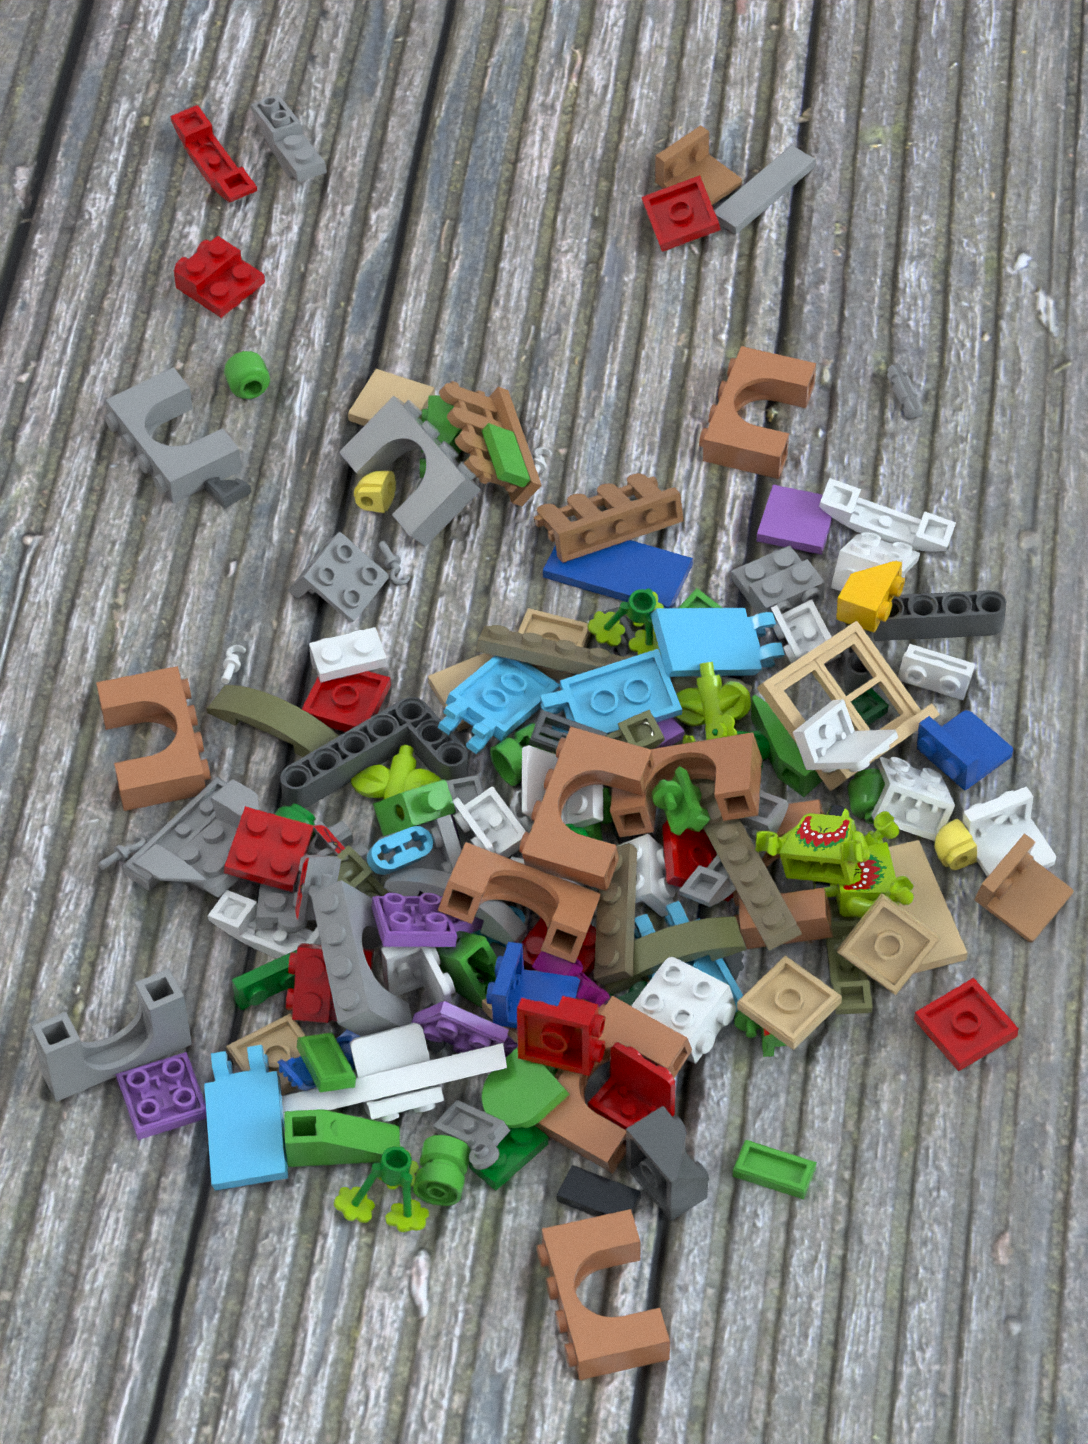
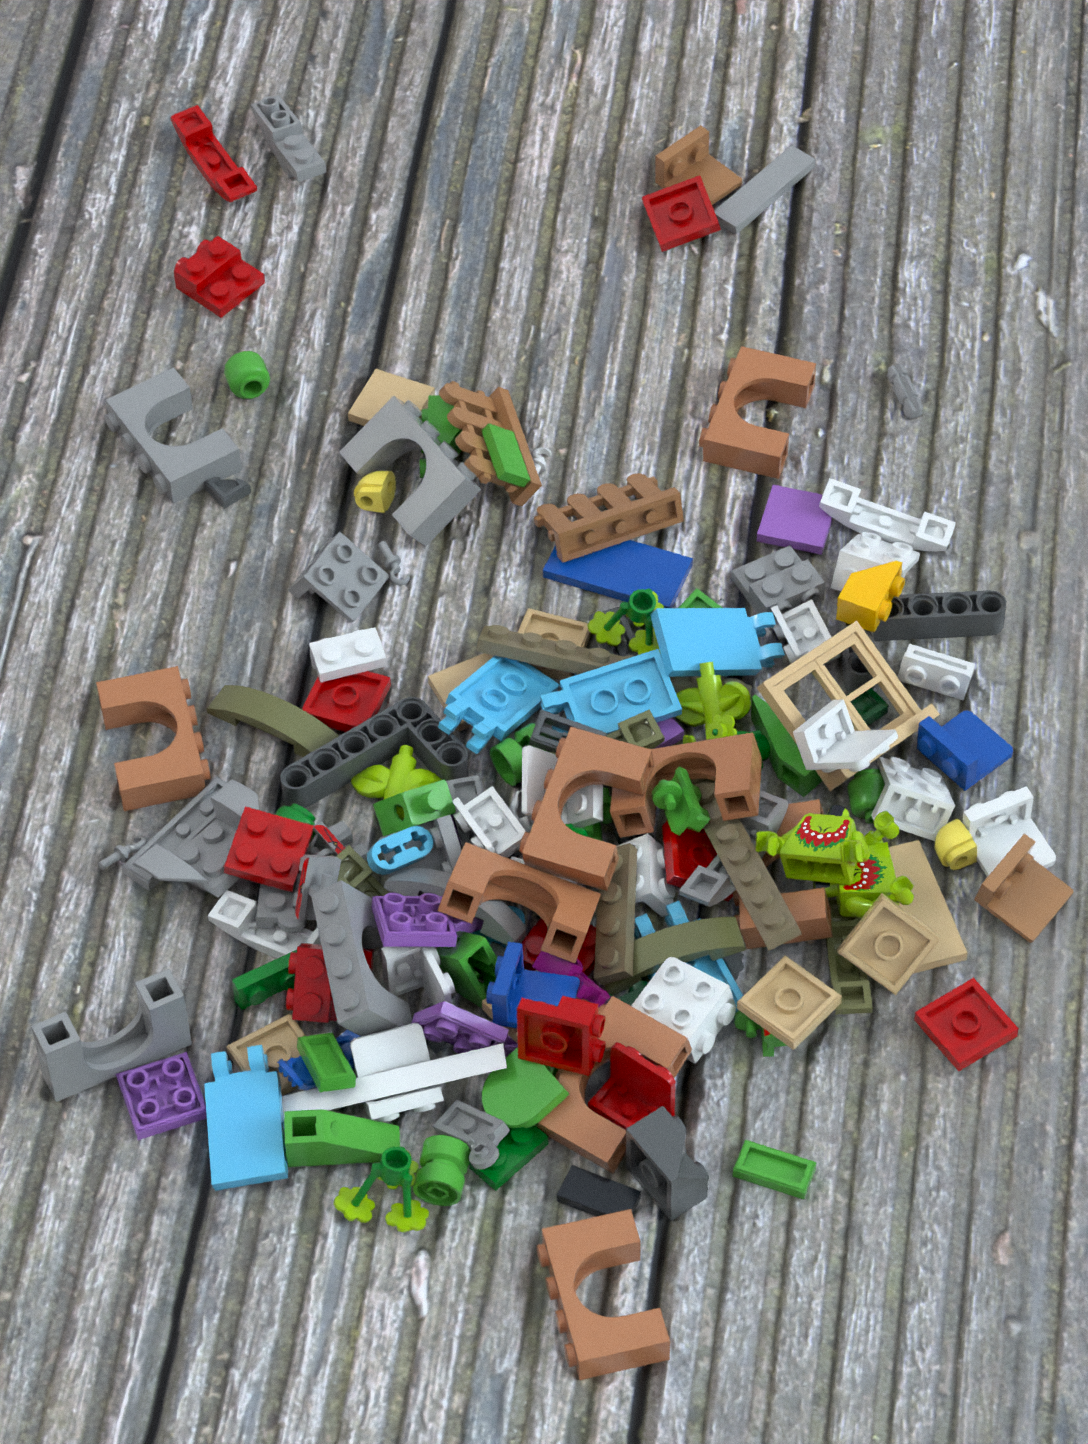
(231, 663): white hand -> none

